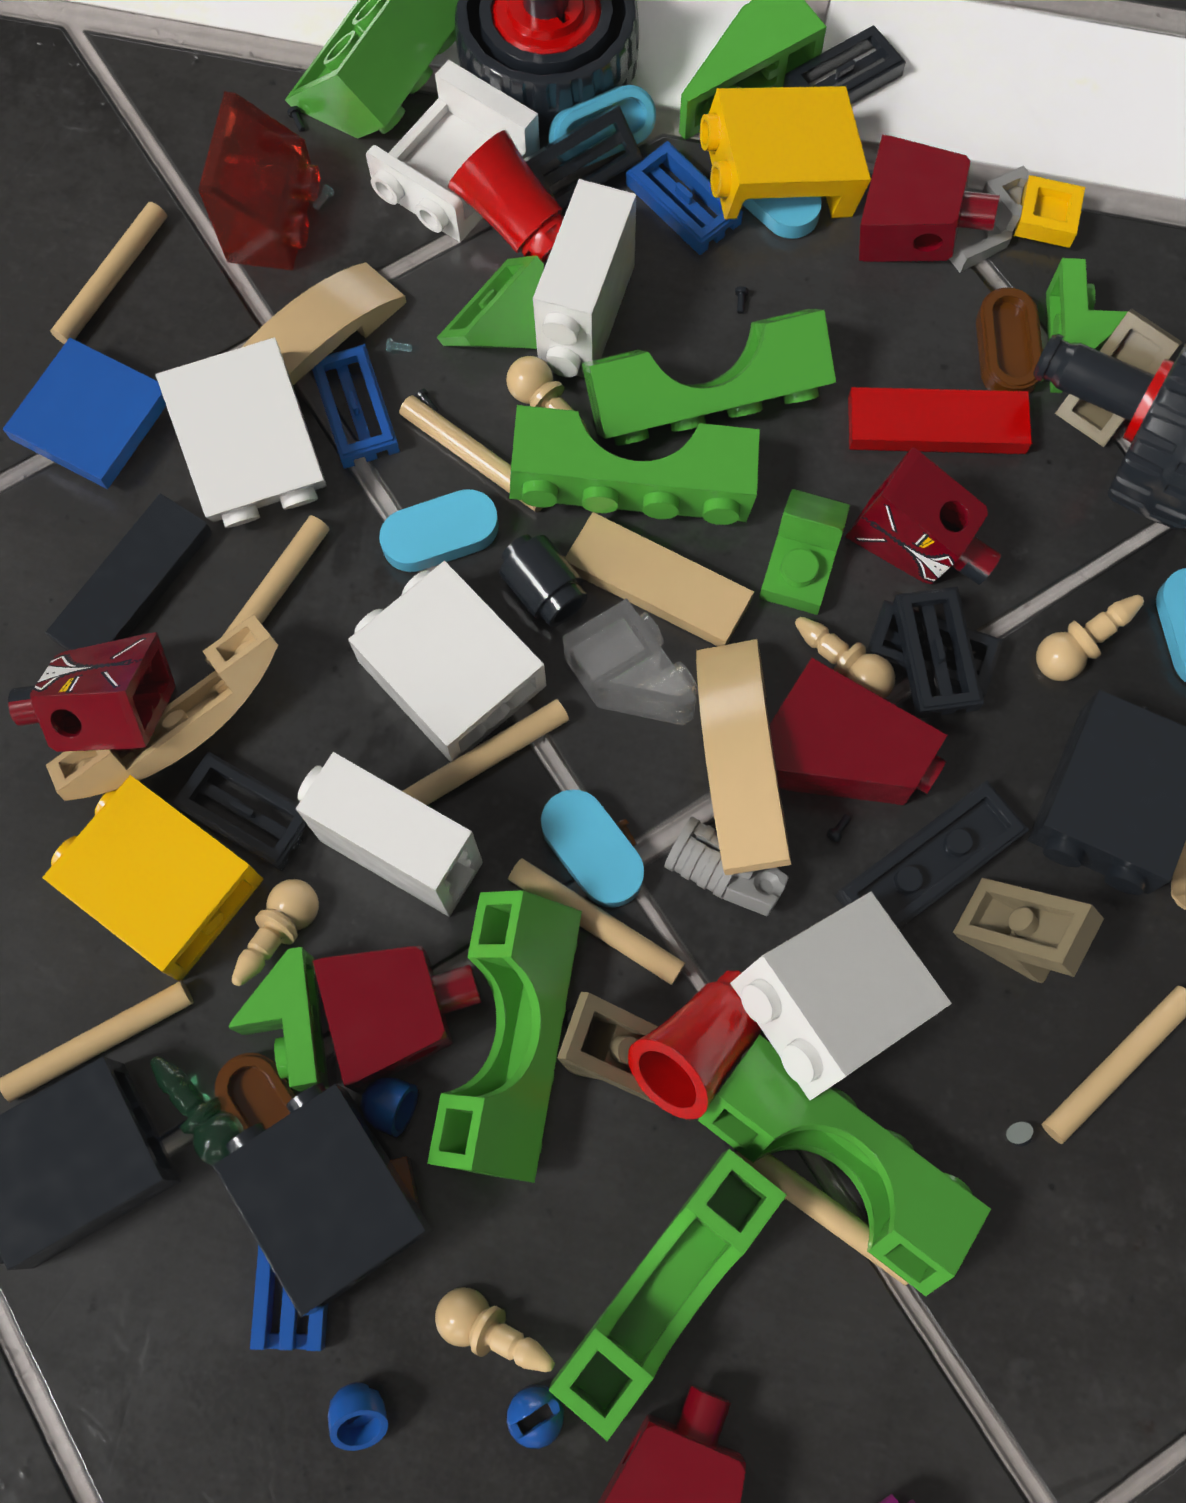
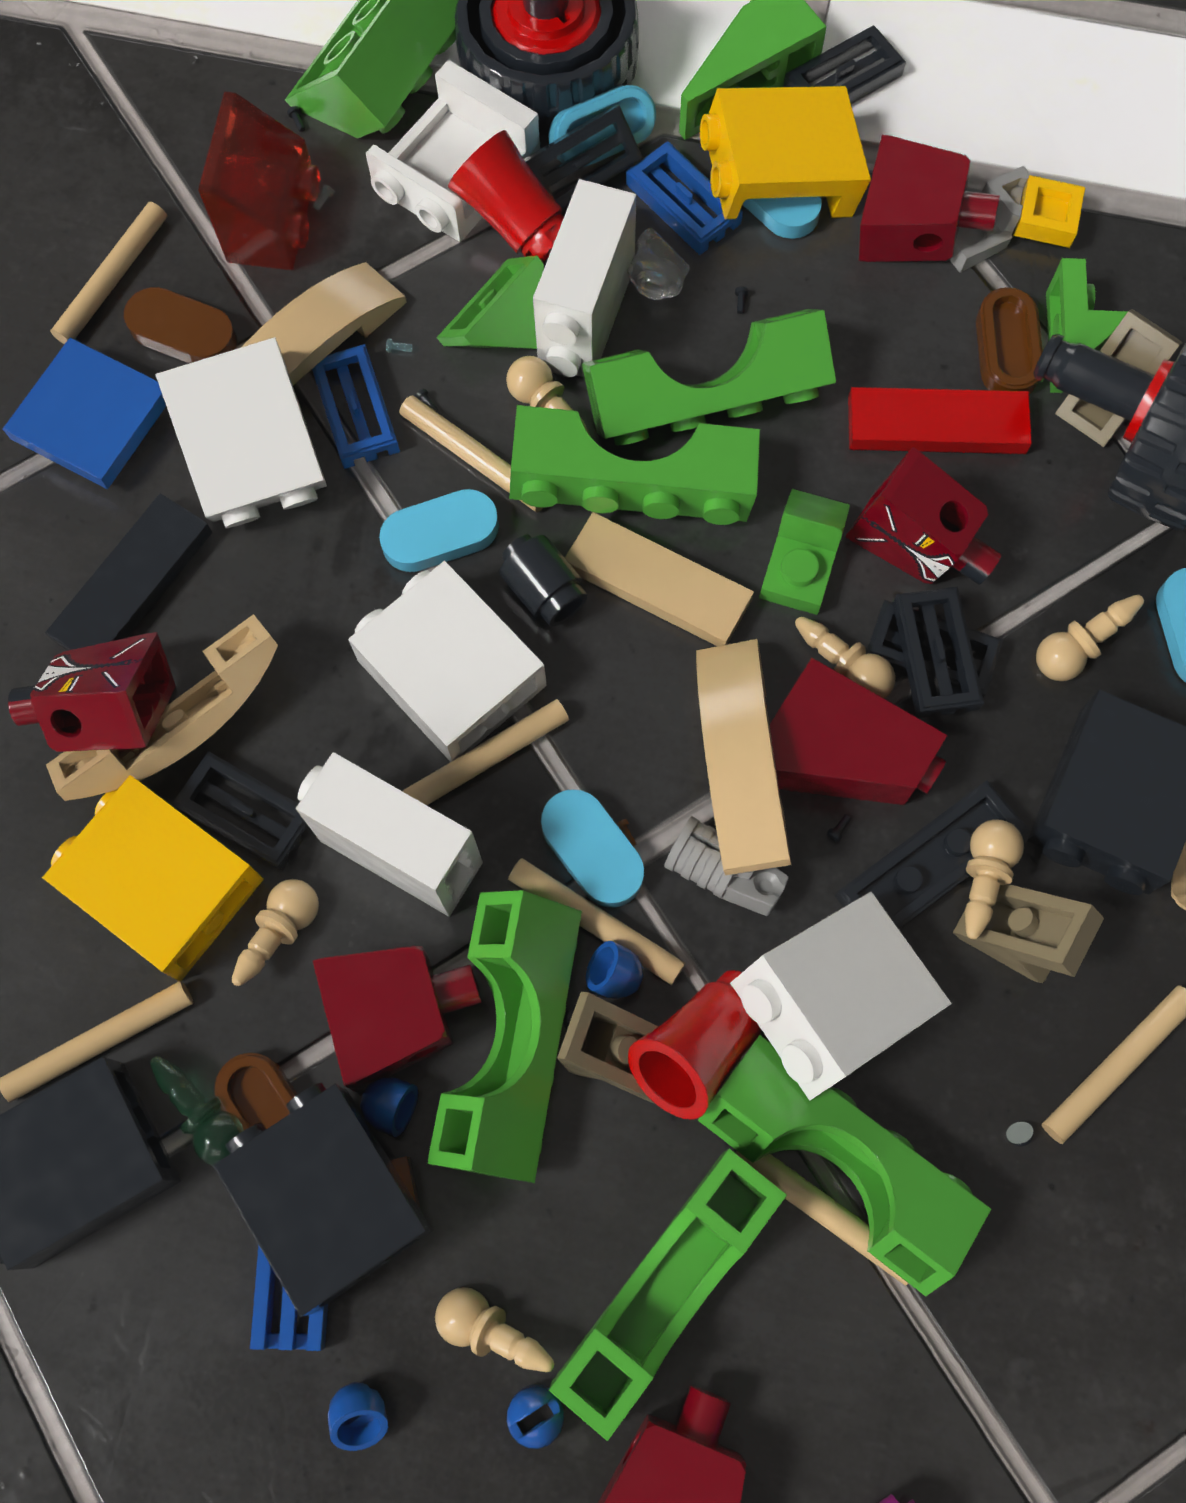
(178, 325): none -> reddish brown tile
(282, 572): tan bar -> none
(289, 1002): bright green slope -> none
(614, 971): none -> blue hinge
(627, 670): clear slope -> none
(657, 267): none -> clear plate
(995, 849): none -> tan bar

